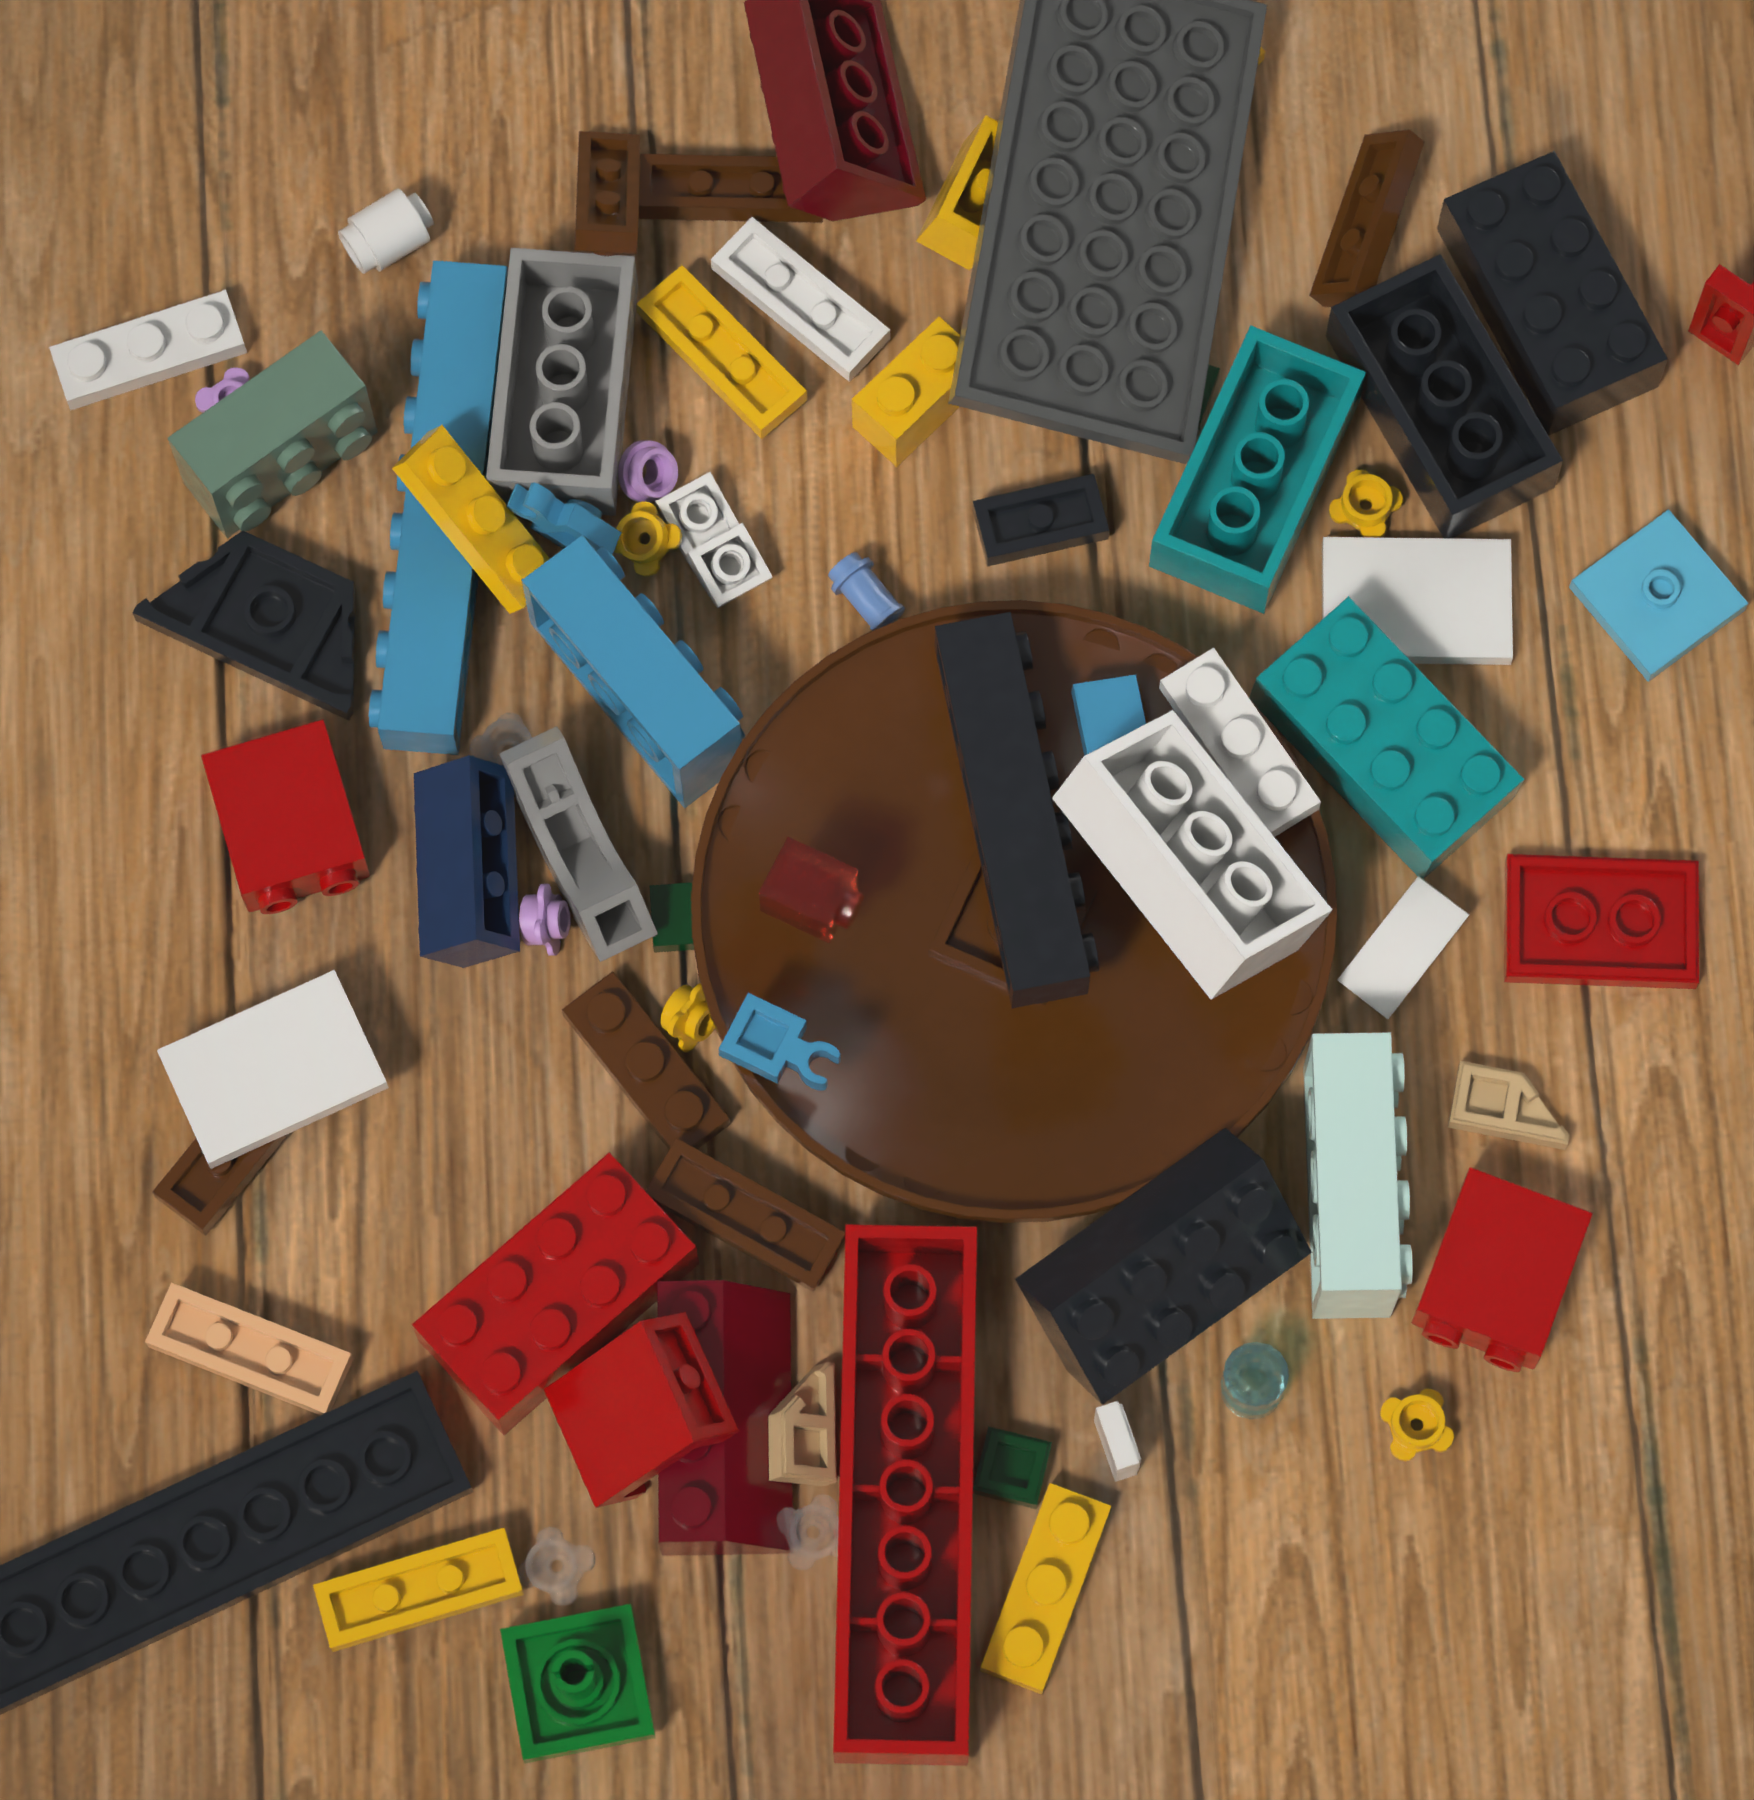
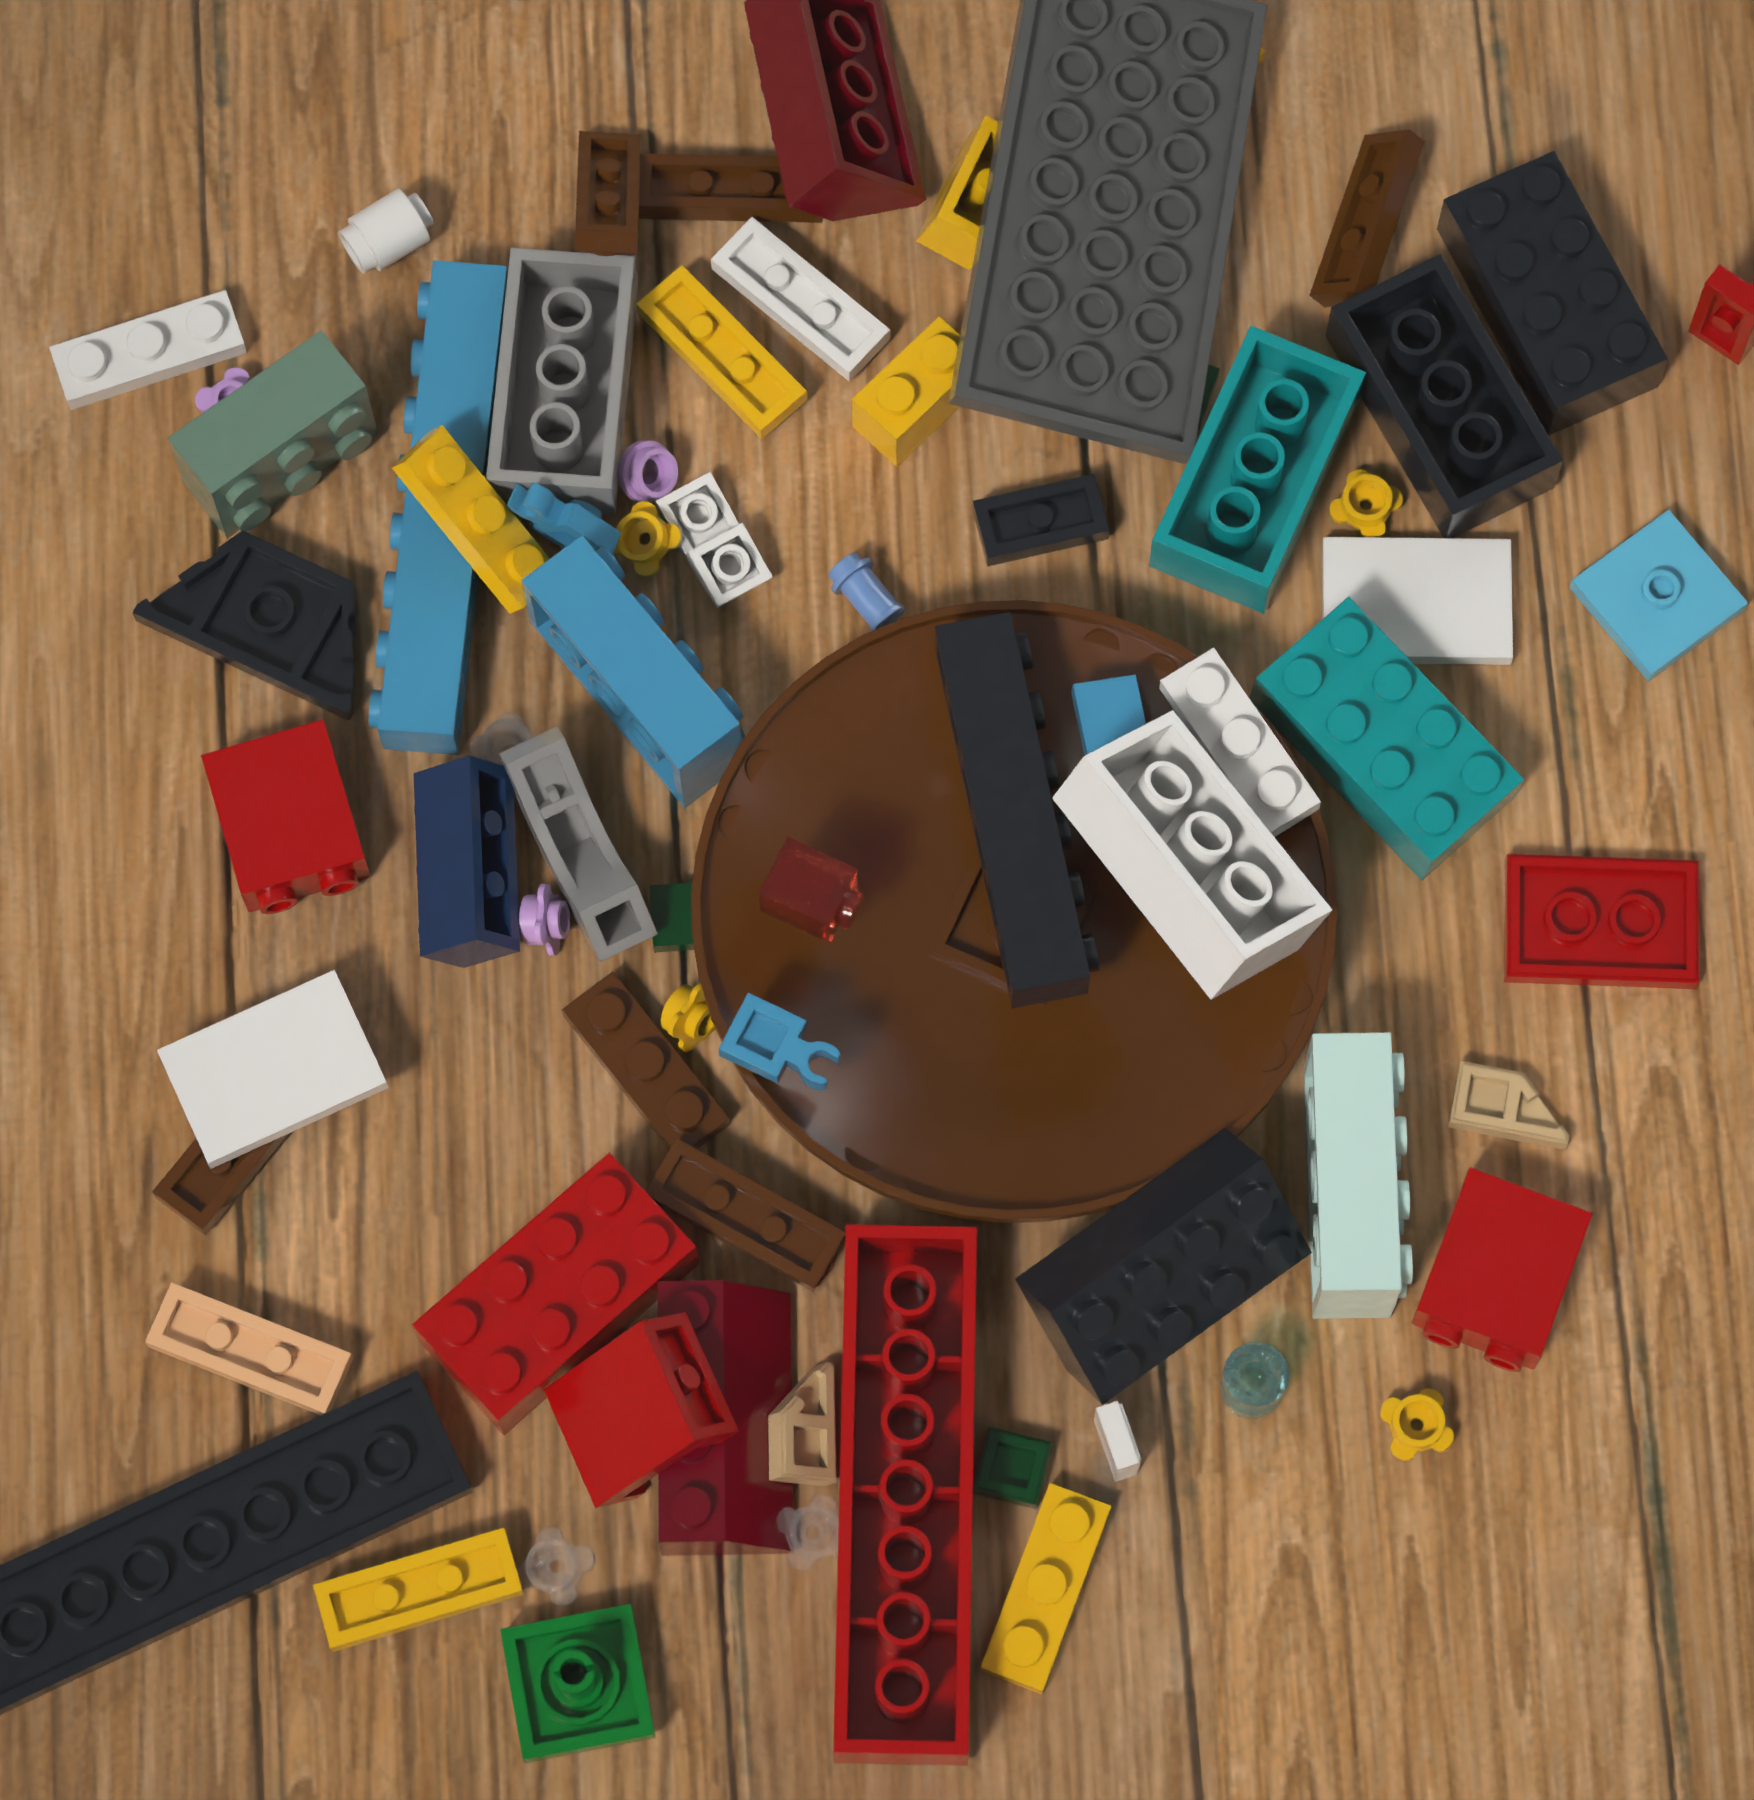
(1403, 947): white slope -> none

